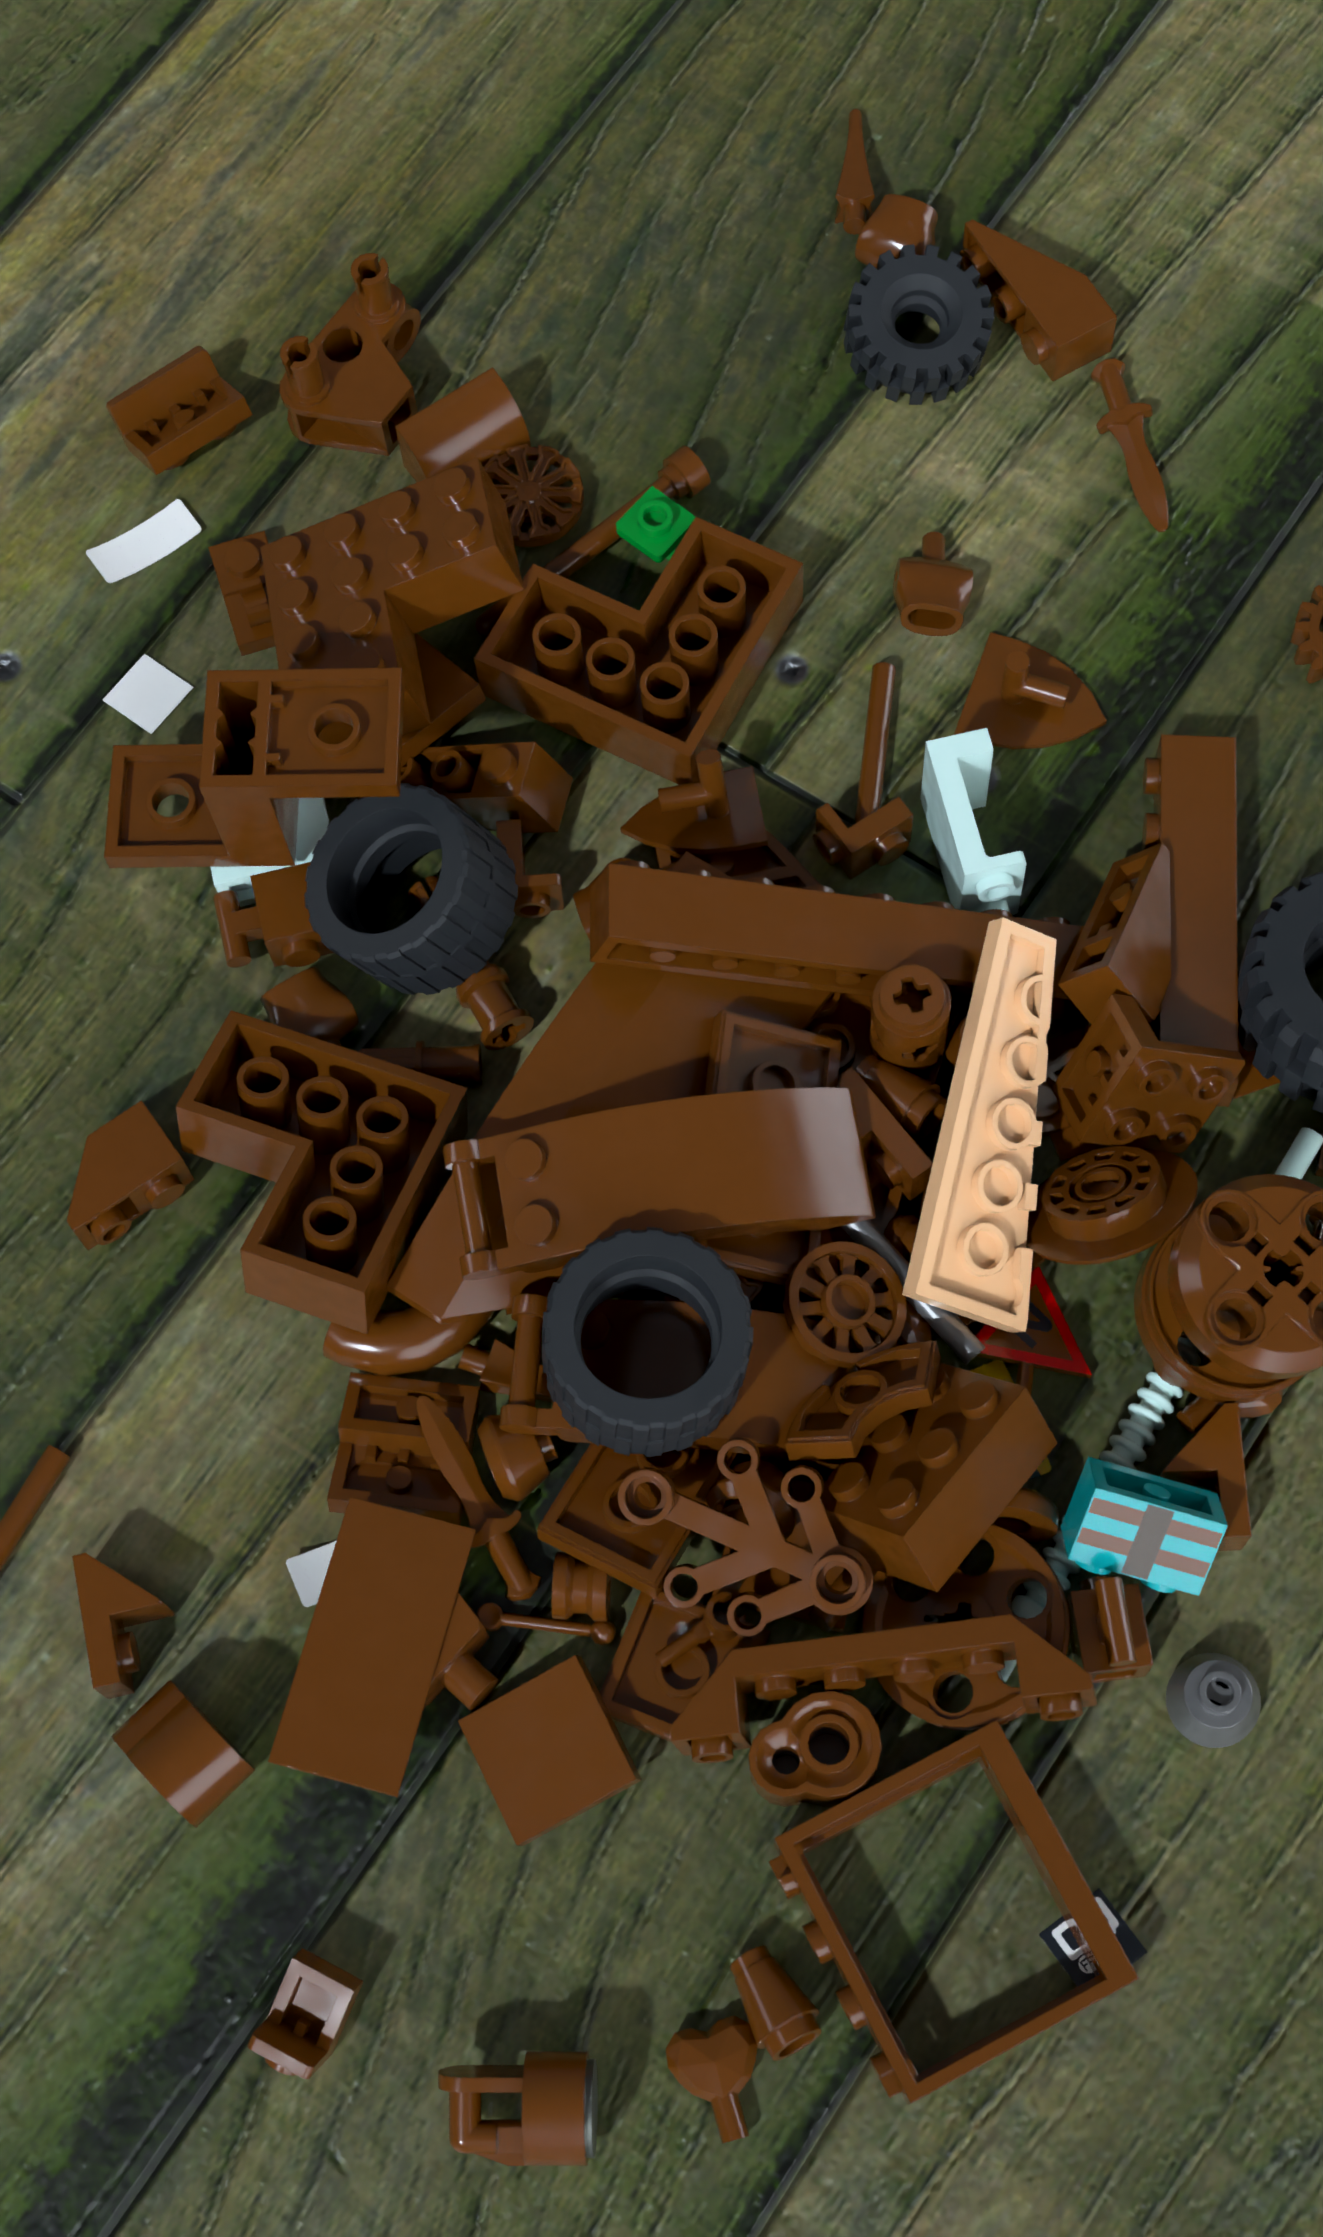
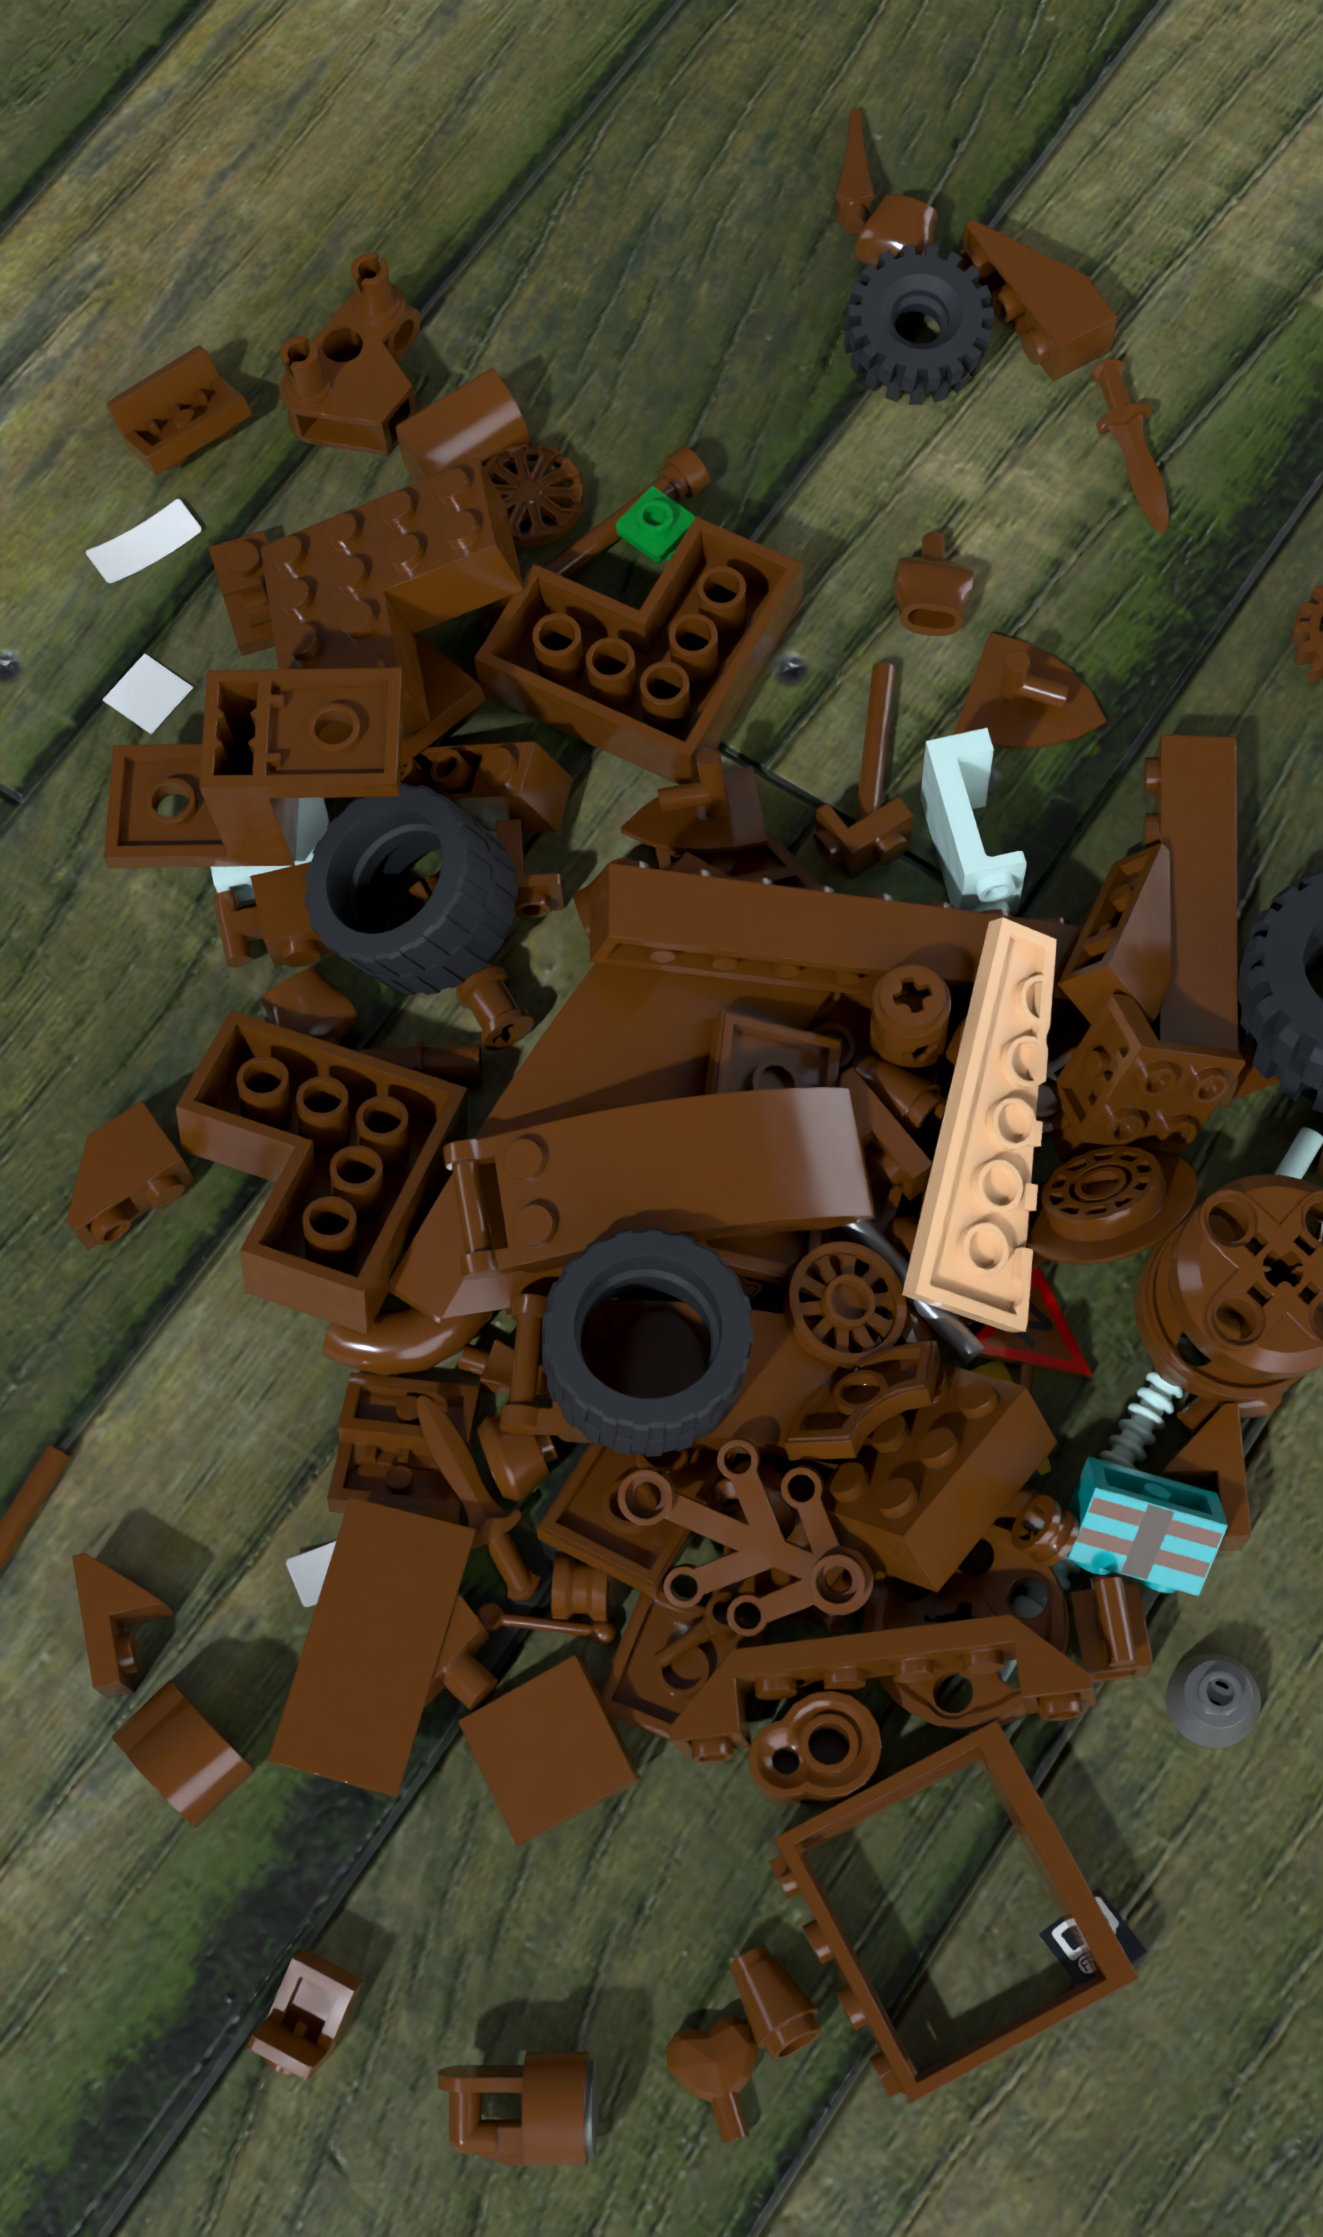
(1045, 1530): none -> reddish brown bush

